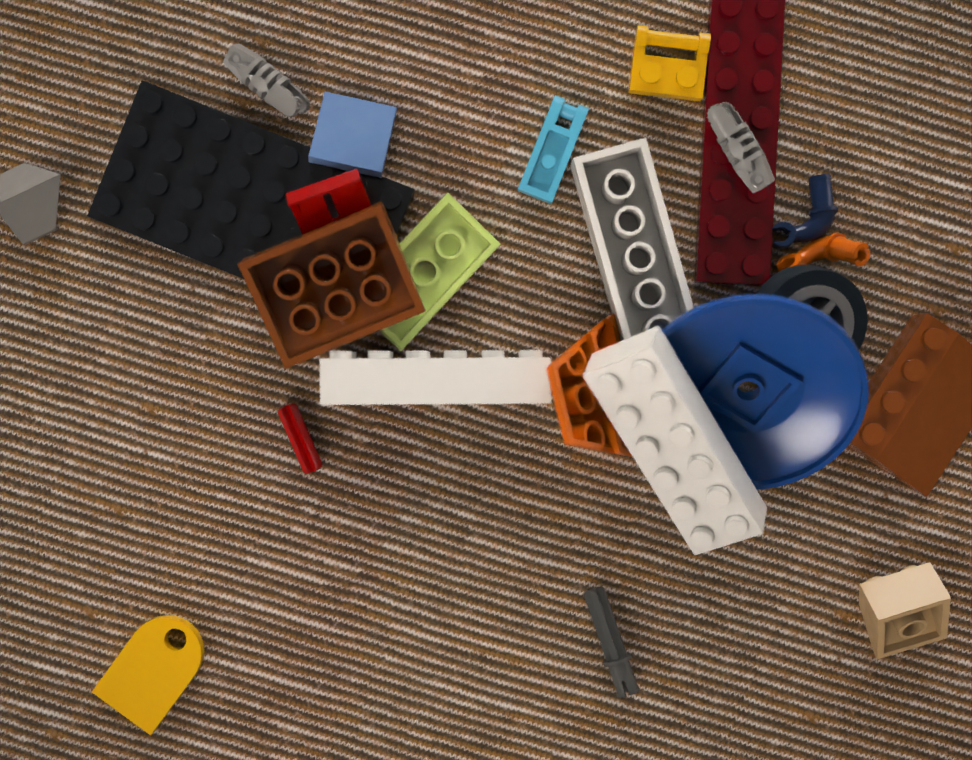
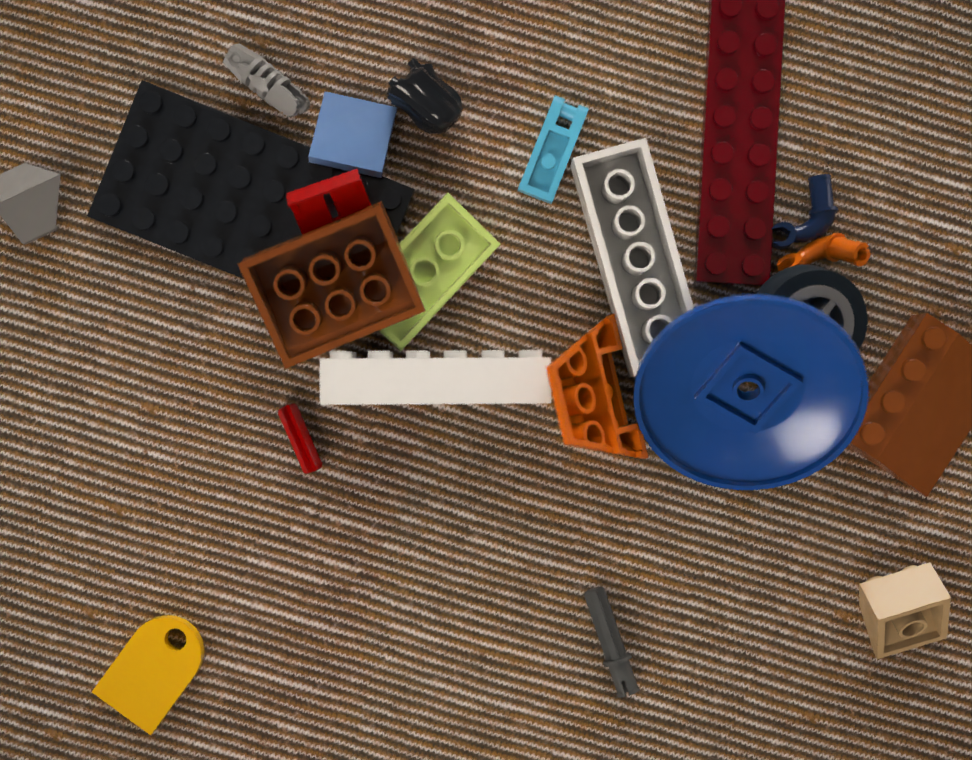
(426, 98): none -> black piece
(667, 75): yellow plate -> none
(676, 441): white brick -> none
(740, 146): light grey hinge -> none

